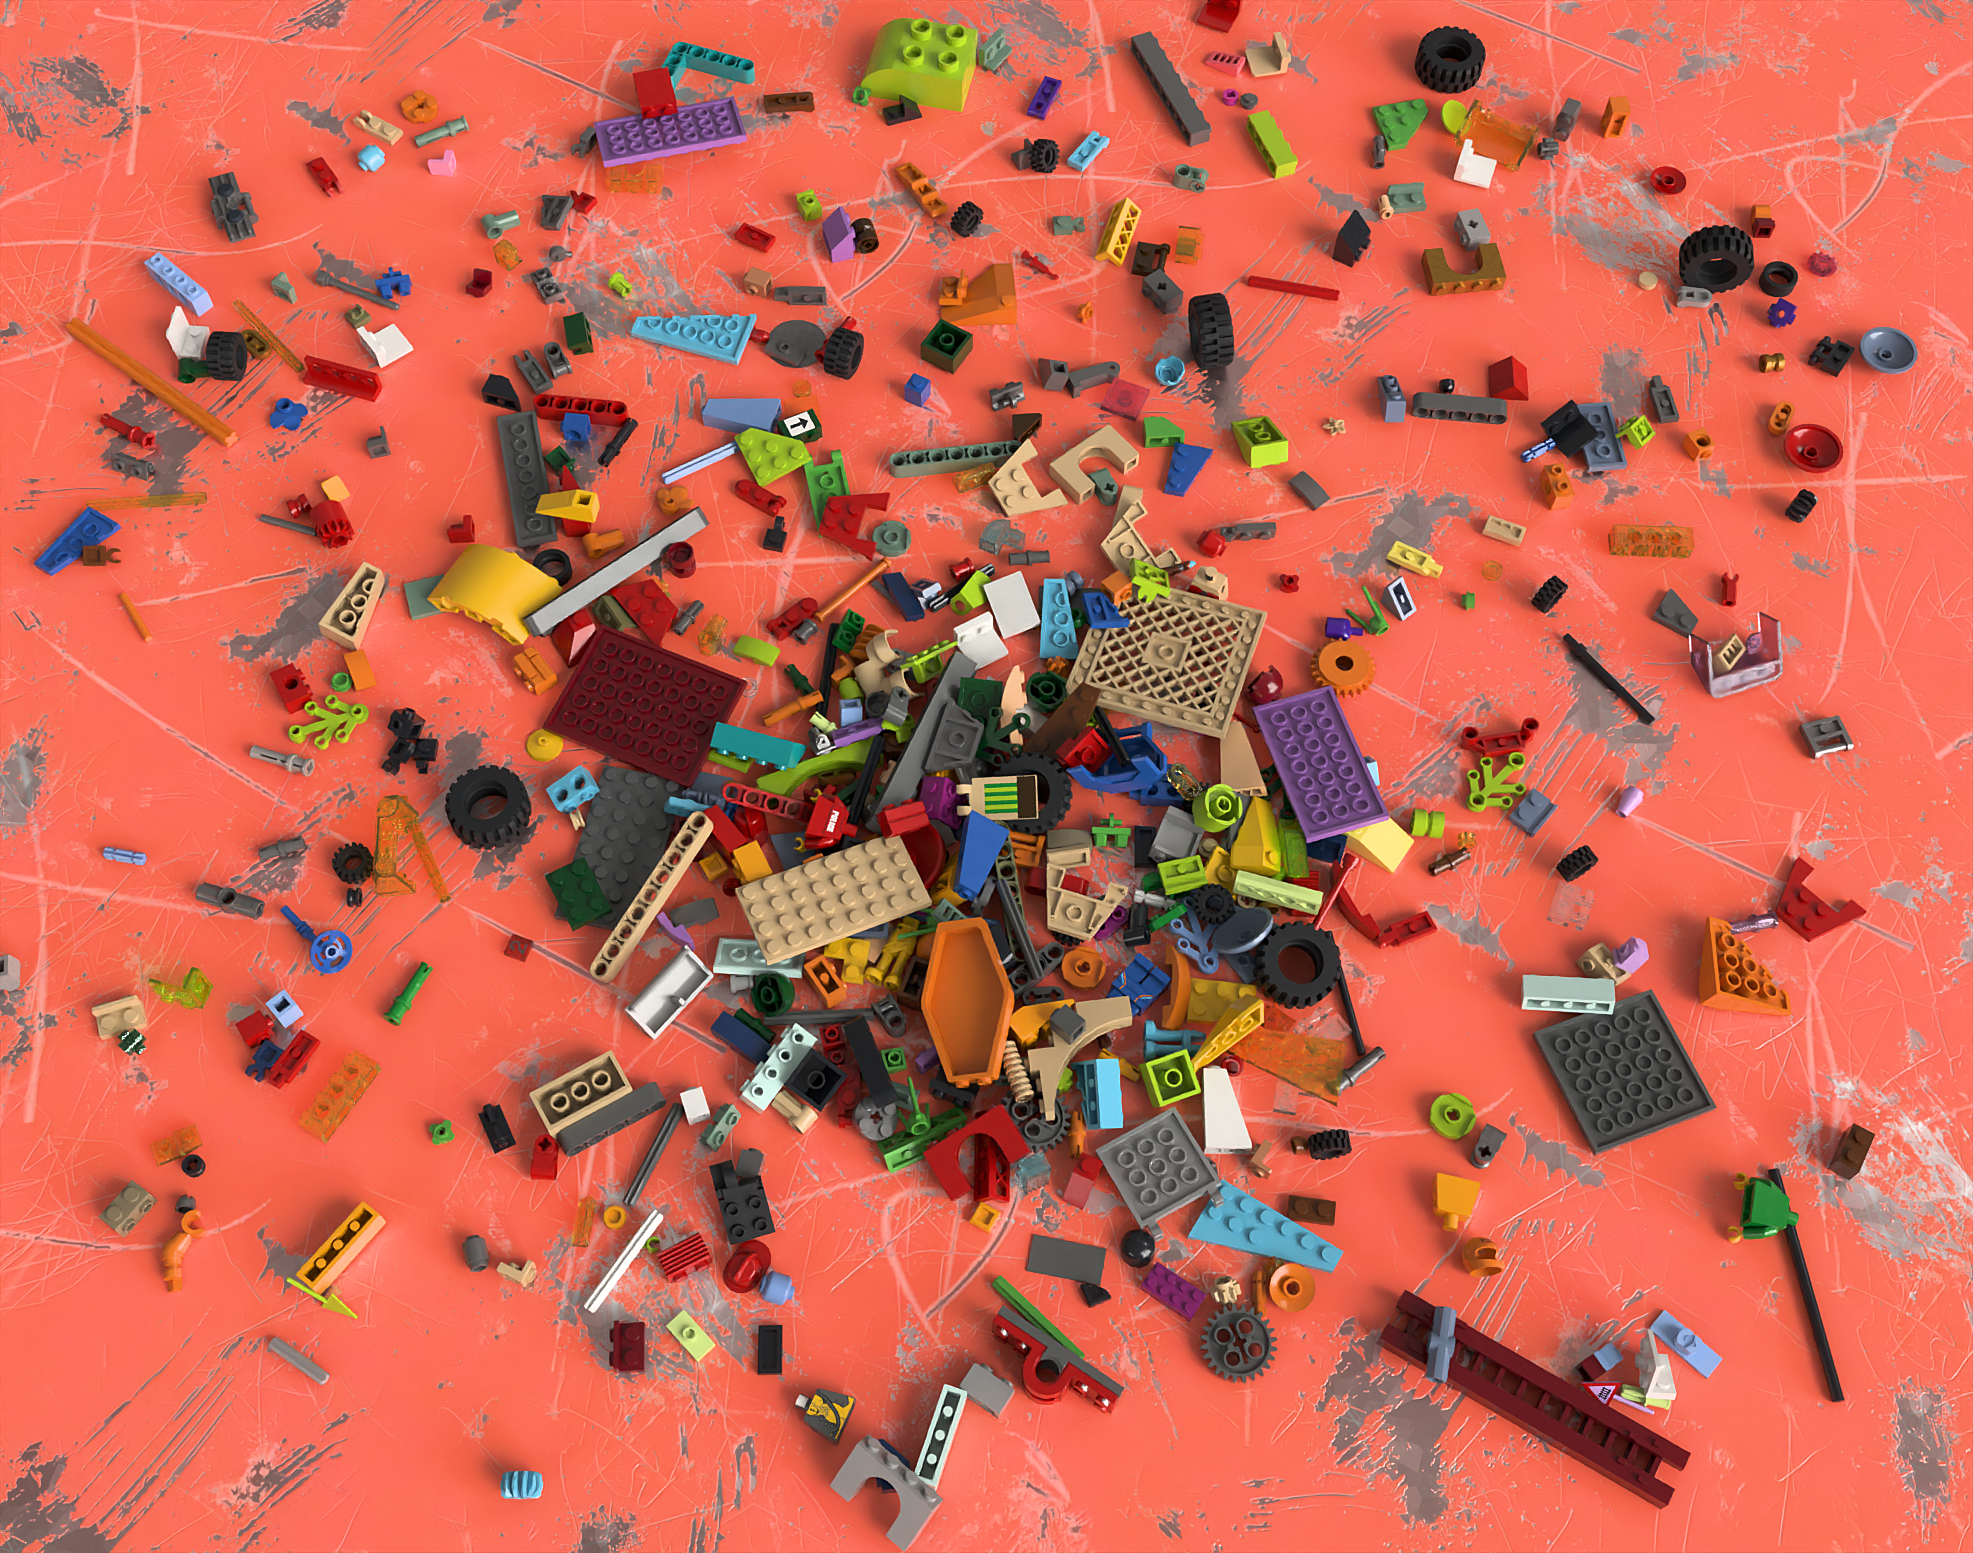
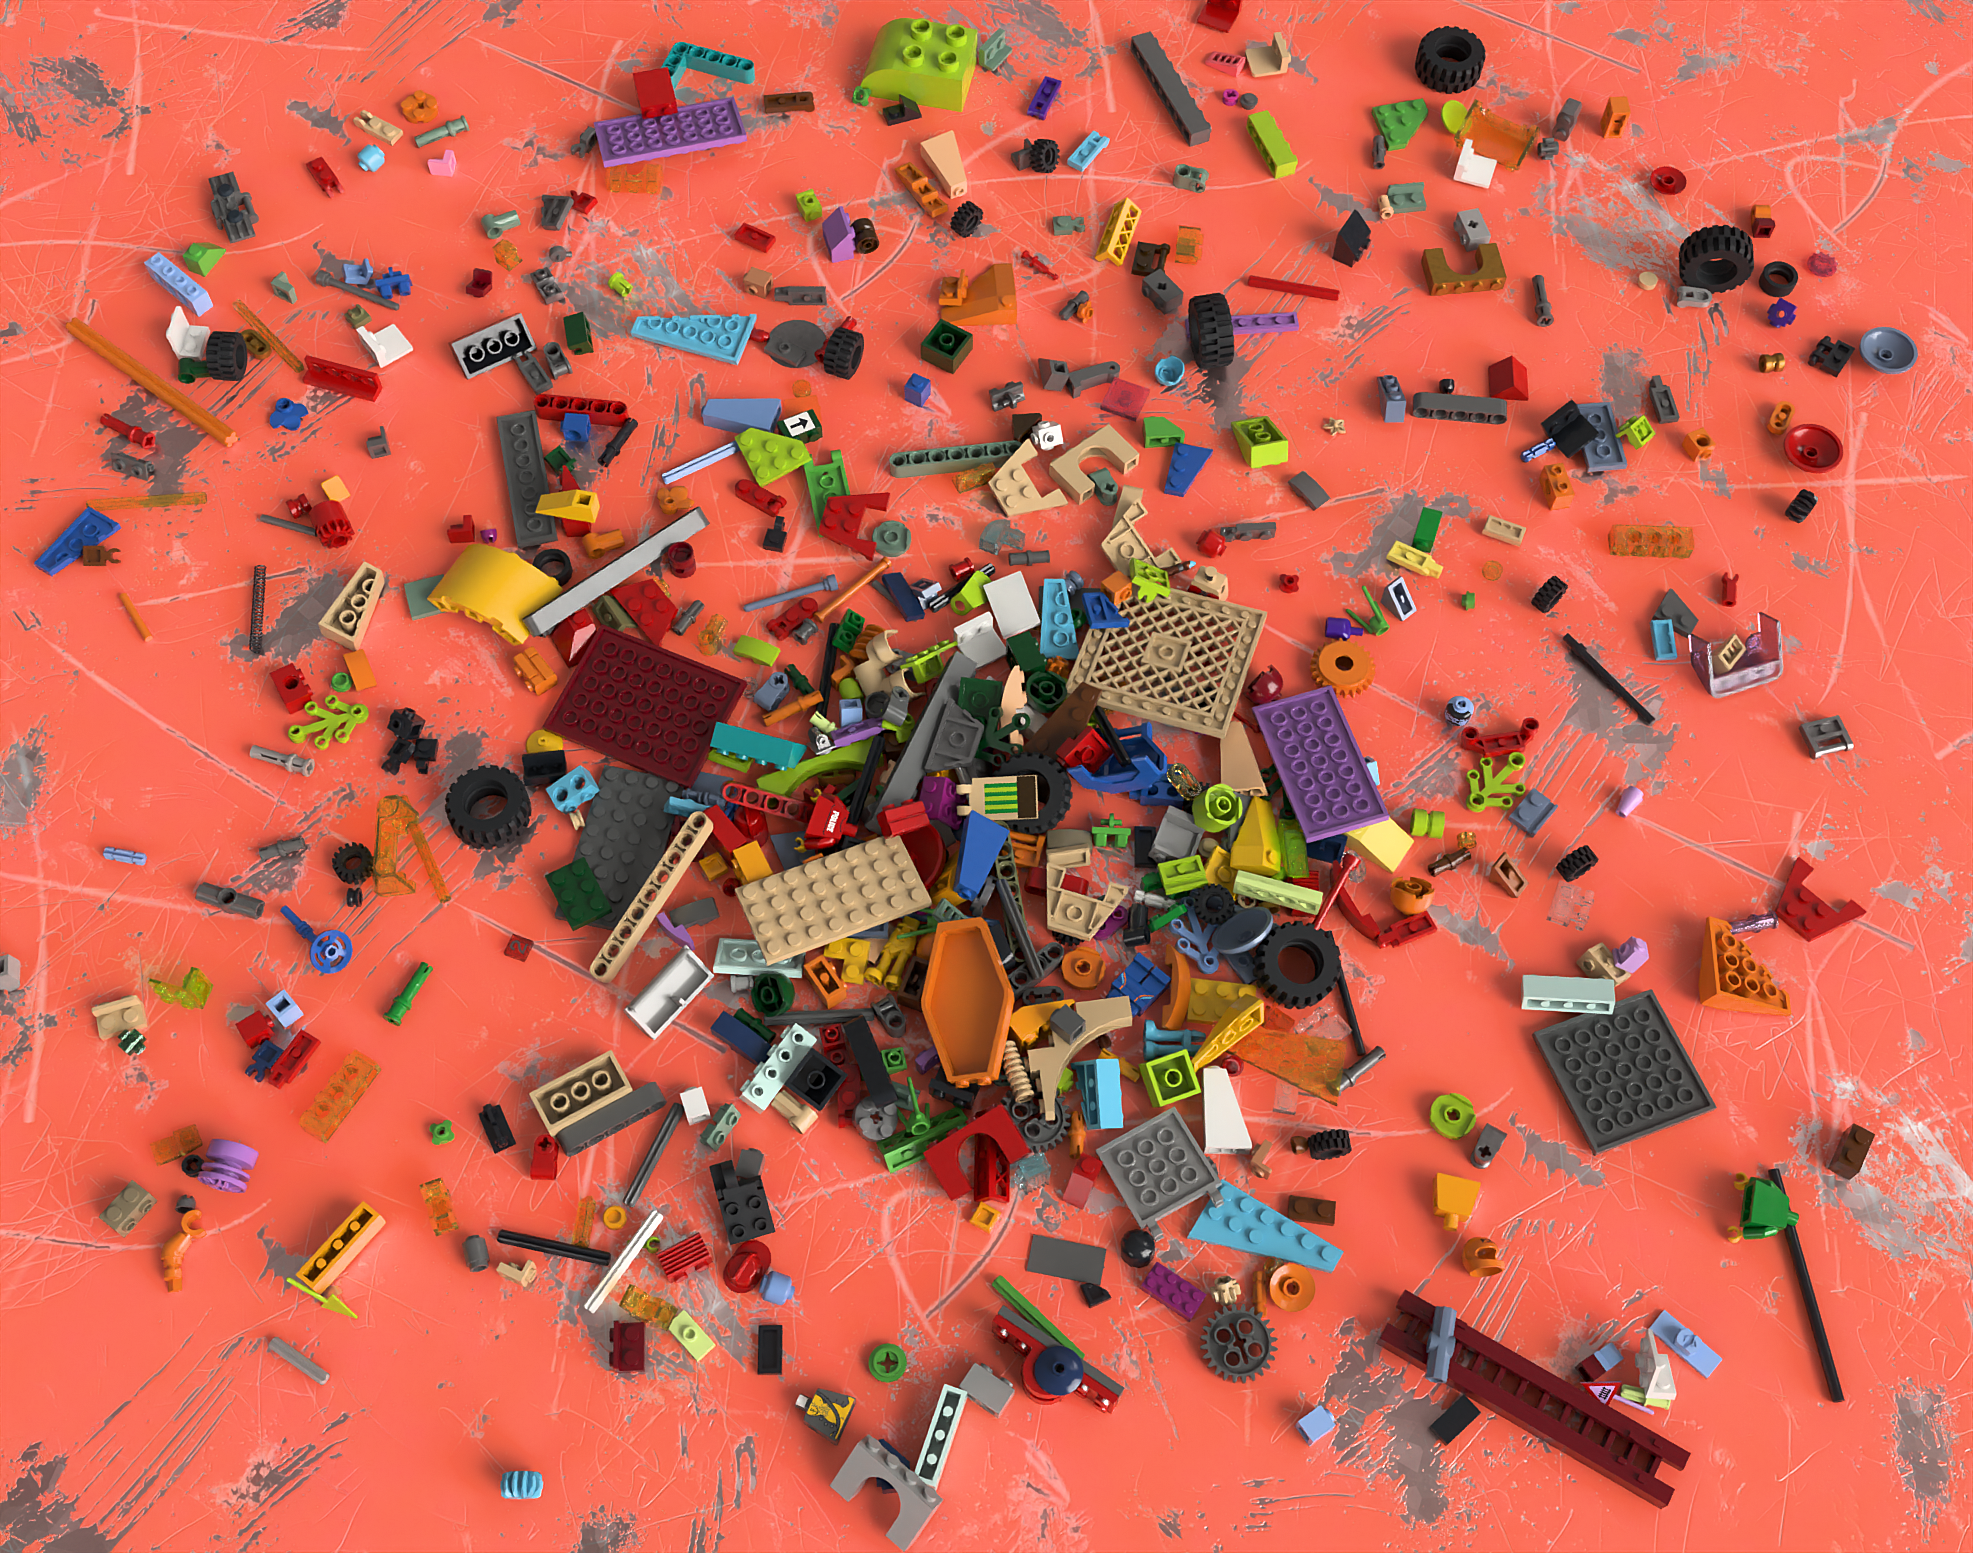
(202, 257): none -> bright green slope
(226, 1170): none -> medium lavender wheel
(253, 608): none -> black piece
(357, 273): none -> medium blue bracket
(439, 1206): none -> brick
(489, 534): none -> magenta hinge
(492, 345): none -> slope
(500, 393): black slope -> none
(544, 767): none -> black bracket
(554, 1247): none -> black axle
(648, 1309): none -> clear yellow brick
(772, 692): none -> sand blue piece
(828, 583): none -> sand blue piece
(895, 1354): none -> bright green gear
(945, 162): none -> light nougat slope
(1024, 651): none -> dark green brick
(1047, 435): none -> white brick
(1054, 1382): none -> dark blue dish
(1073, 305): none -> dark grey axle
(1261, 323): none -> medium lavender tile
(1315, 1425): none -> light blue brick
(1357, 875): none -> clear gear
(1411, 895): none -> orange cylinder
(1426, 529): none -> green slope
(1455, 1420): none -> black tile
(1458, 711): none -> light blue head
(1508, 874): none -> dark orange slope
(1543, 307): none -> dark grey pin
(1663, 640): none -> medium azure plate

